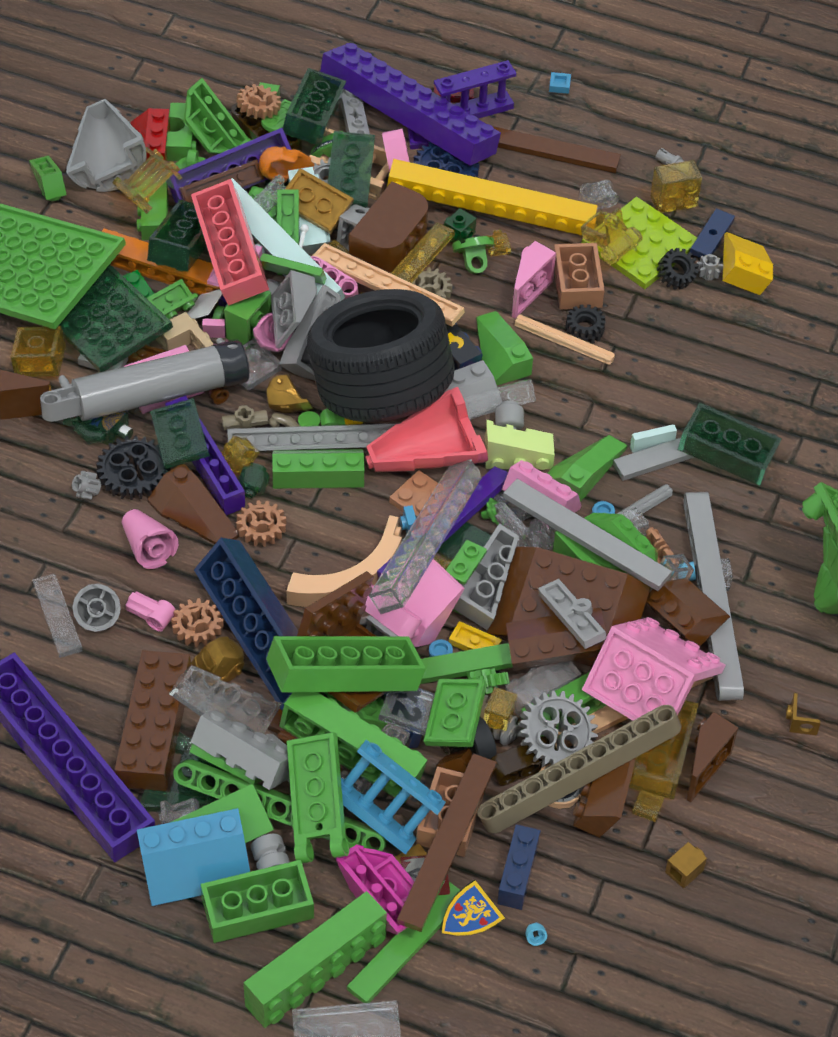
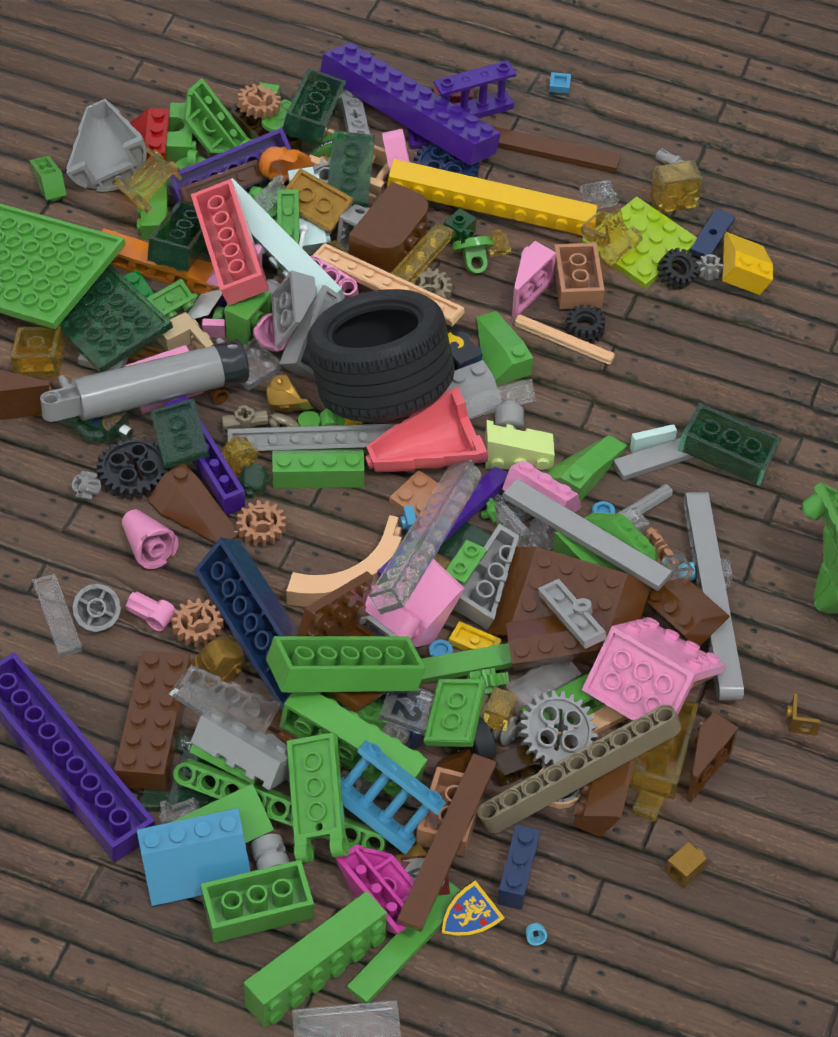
(284, 266): bright green tile -> none

